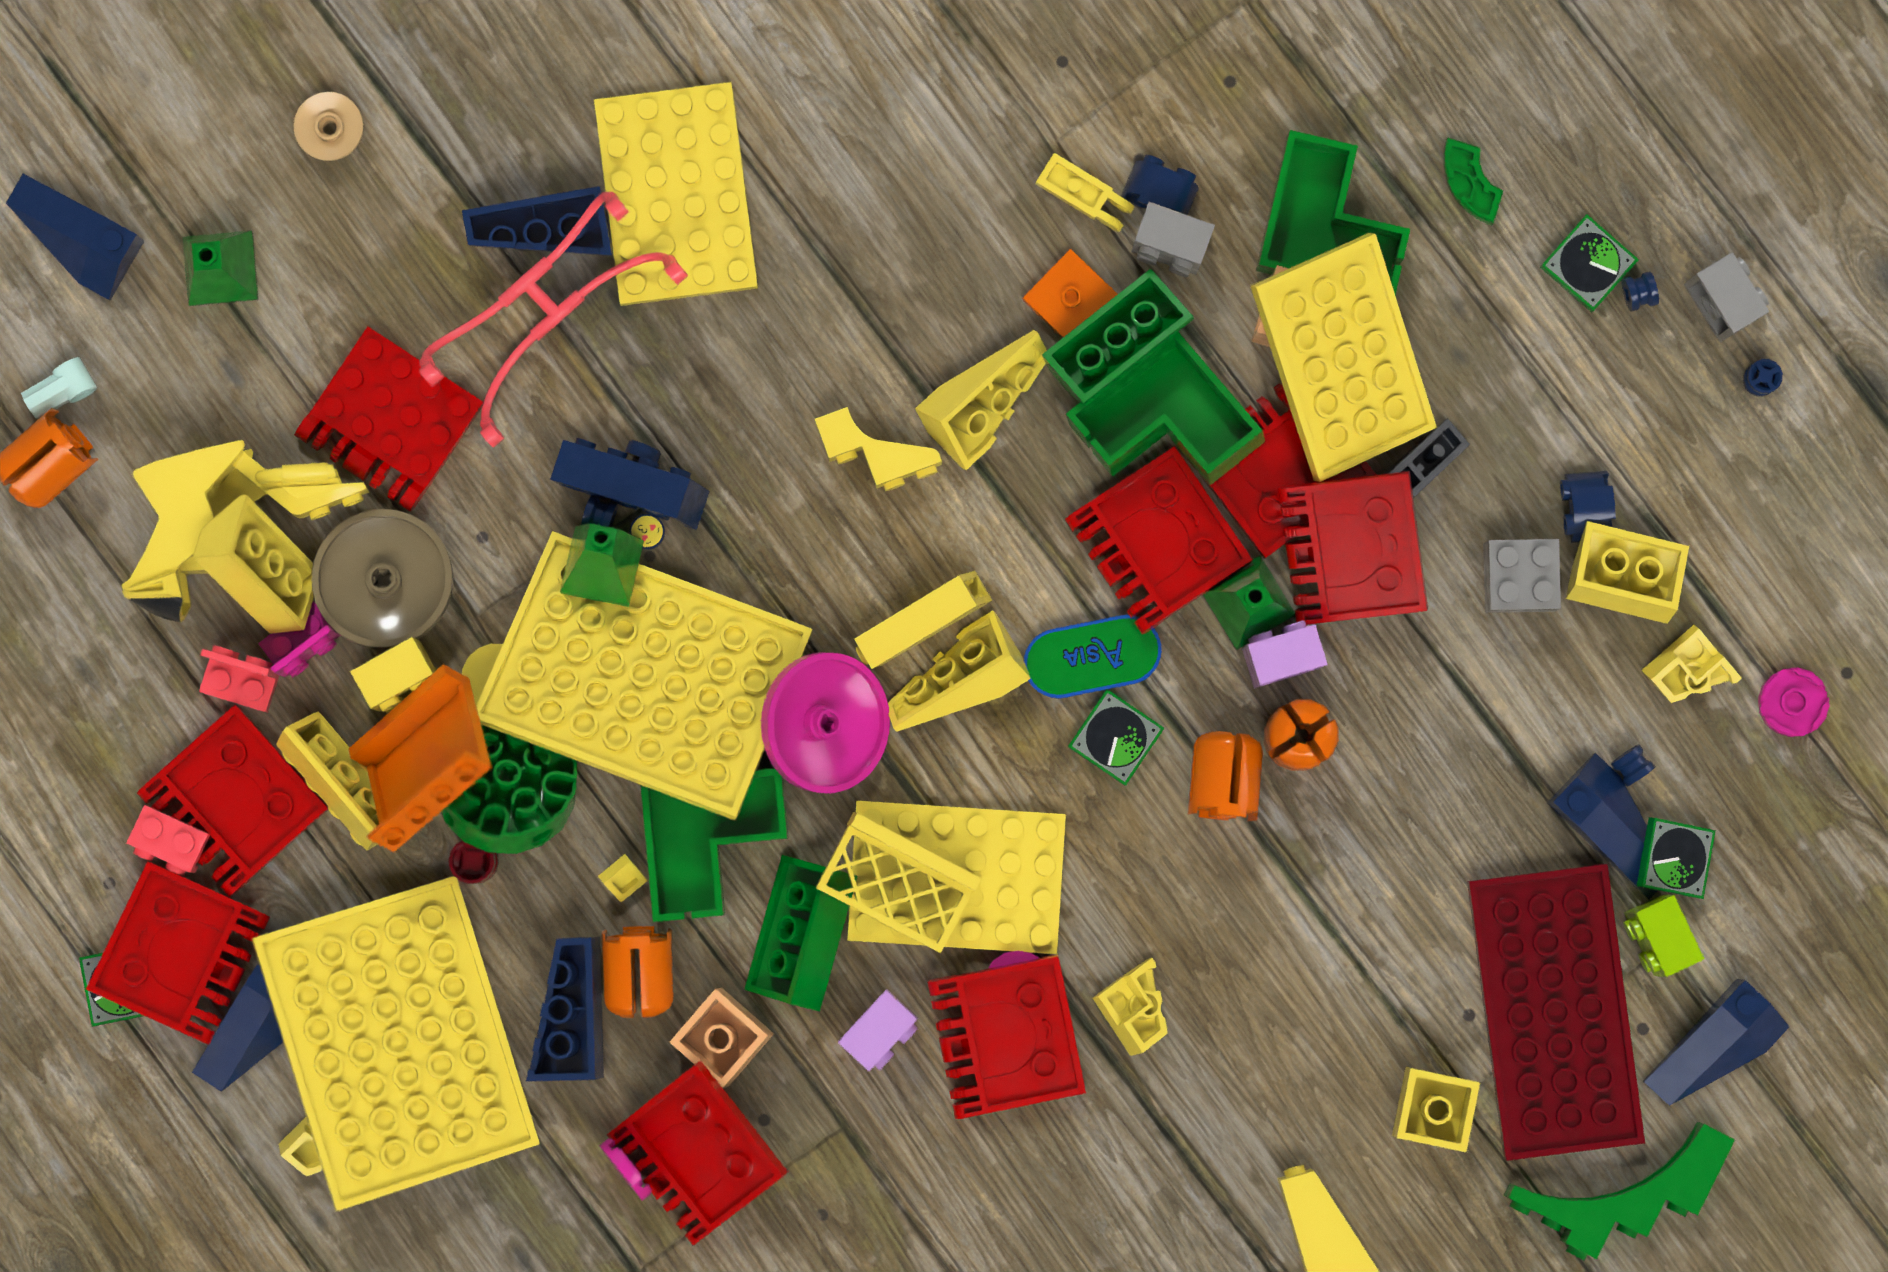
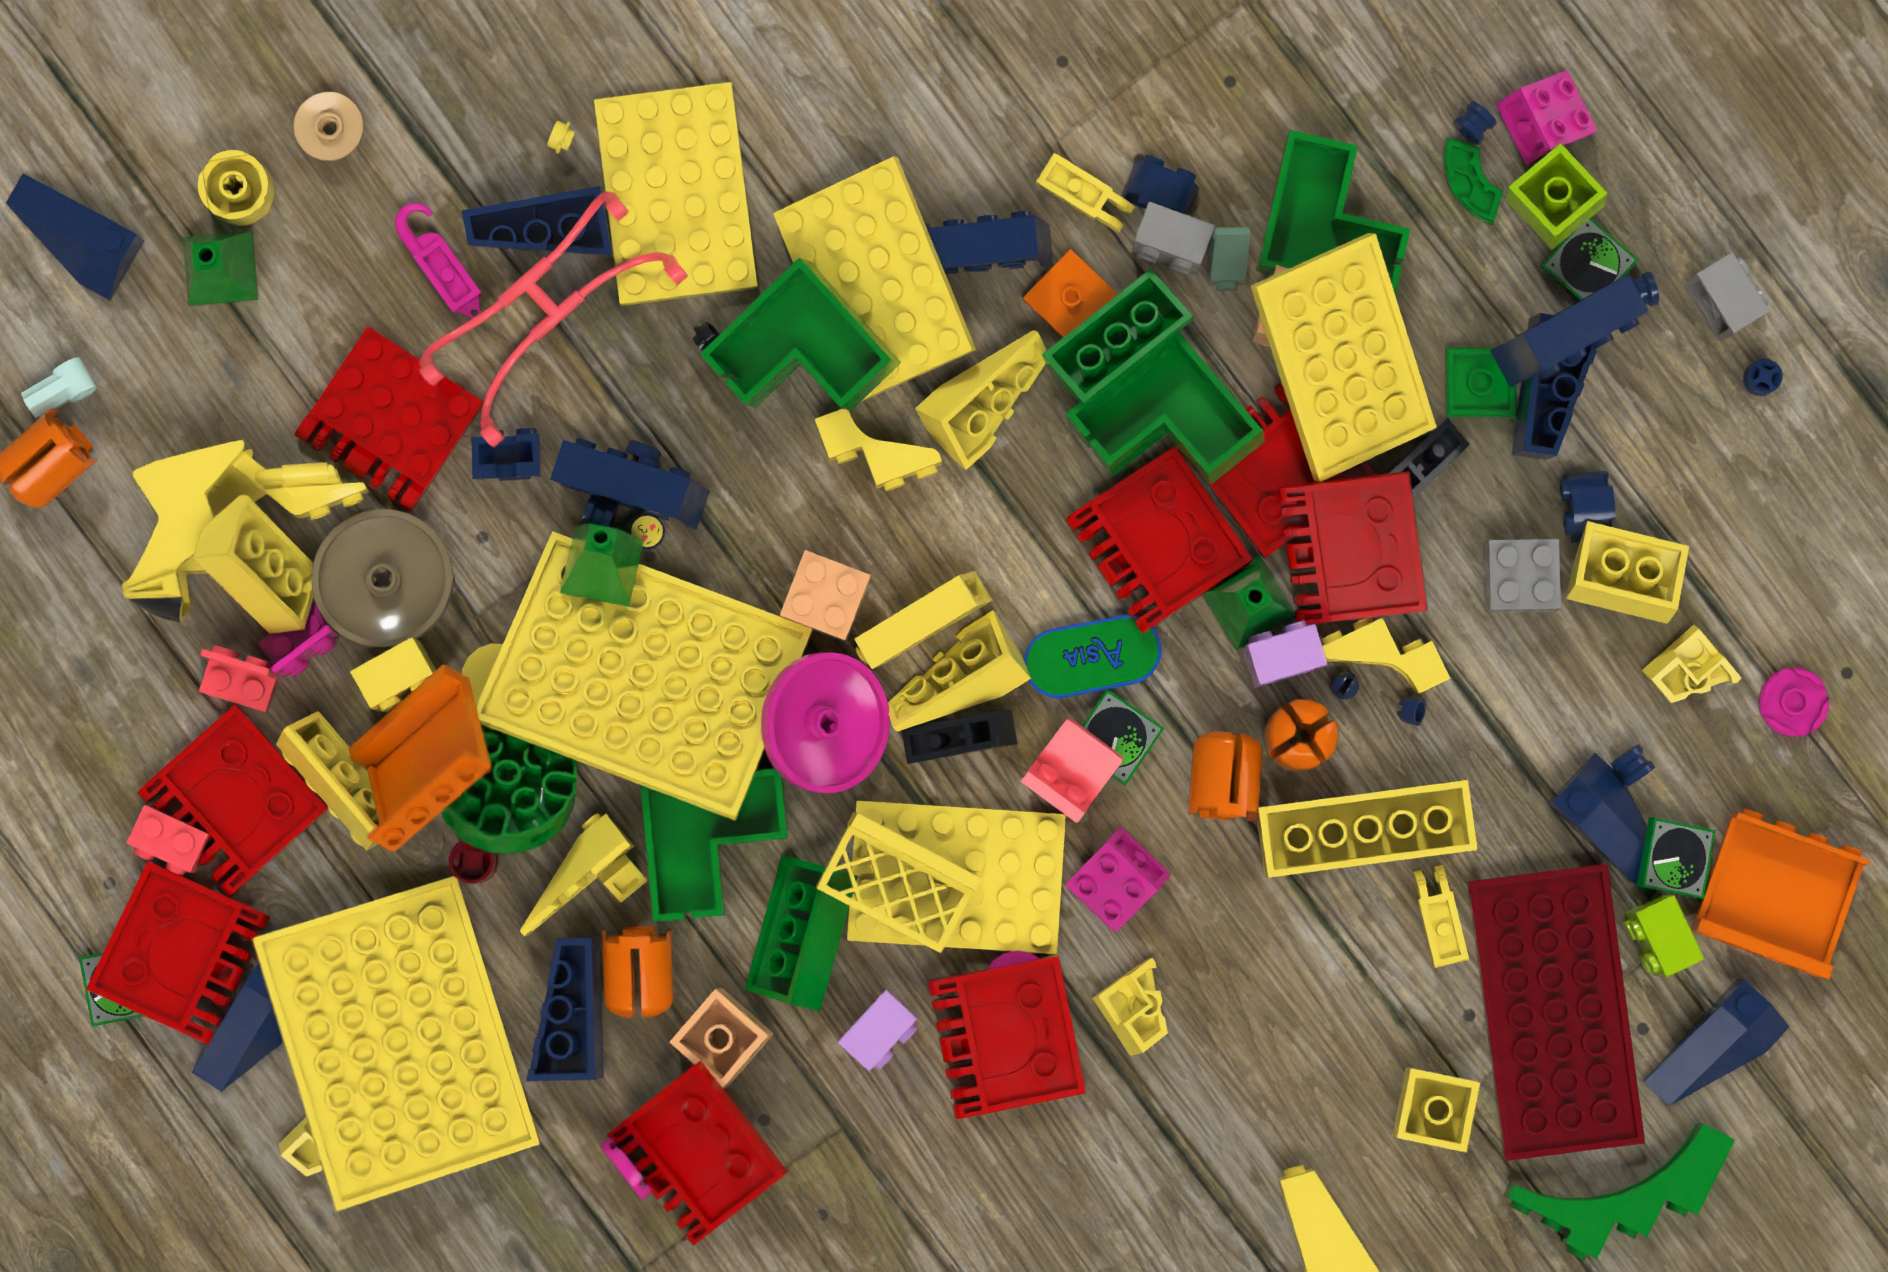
(220, 177): none -> light yellow brick
(439, 264): none -> dark pink plate
(511, 459): none -> dark blue cylinder
(561, 136): none -> light yellow plate
(590, 855): none -> light yellow wedge
(705, 335): none -> black plate
(797, 324): none -> green piece
(825, 596): none -> light nougat brick
(884, 264): none -> light yellow plate
(959, 736): none -> black slope
(992, 241): none -> dark blue wedge
(1072, 769): none -> coral bracket
(1118, 879): none -> dark pink bracket
(1228, 257): none -> sand green slope
(1338, 680): none -> dark blue hinge
(1366, 829): none -> light yellow brick
(1374, 645): none -> light yellow arch
(1412, 710): none -> dark blue hinge
(1440, 920): none -> light yellow hinge
(1474, 122): none -> dark blue wheel
(1476, 385): none -> green tile
(1545, 116): none -> dark pink bracket
(1548, 404): none -> dark blue wedge
(1556, 196): none -> lime brick
(1571, 331): none -> dark blue wedge
(1779, 893): none -> orange panel

